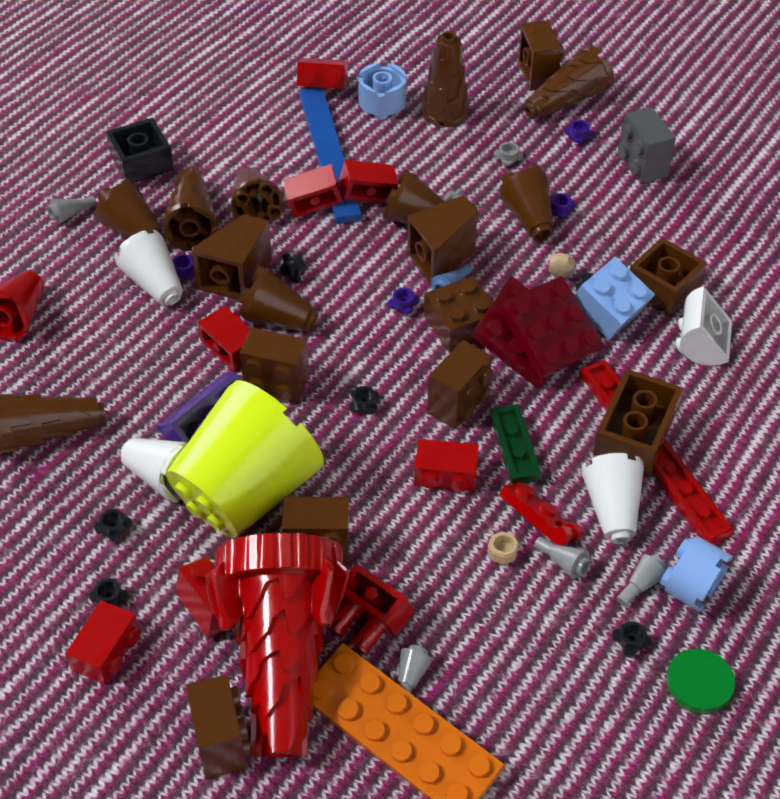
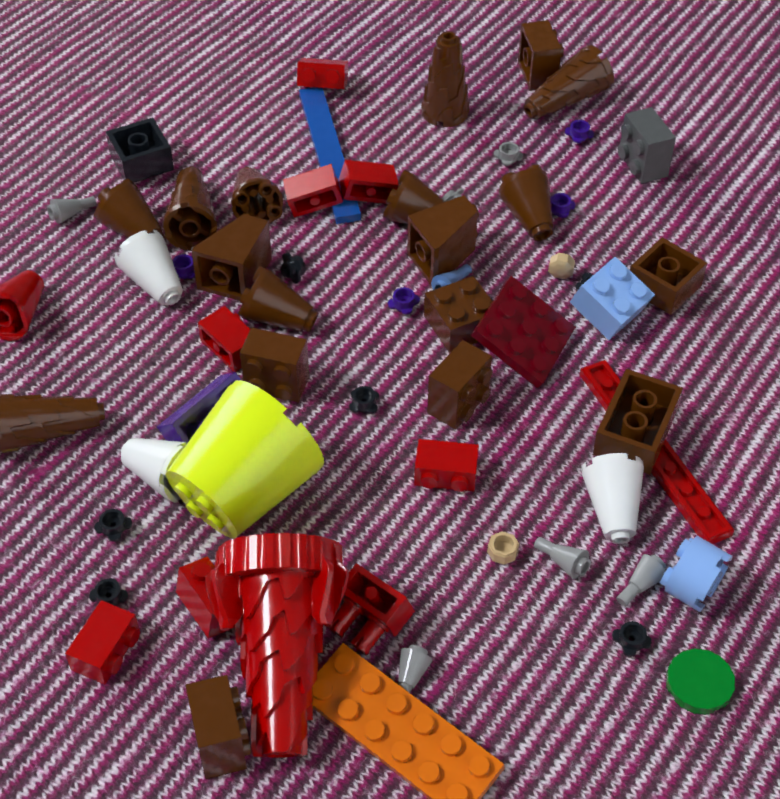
(318, 517): reddish brown brick -> none
(382, 90): light blue brick -> none
(515, 444): dark green plate -> none
(541, 514): red plate -> none
(551, 326): dark red plate -> none
(704, 330): white brick -> none

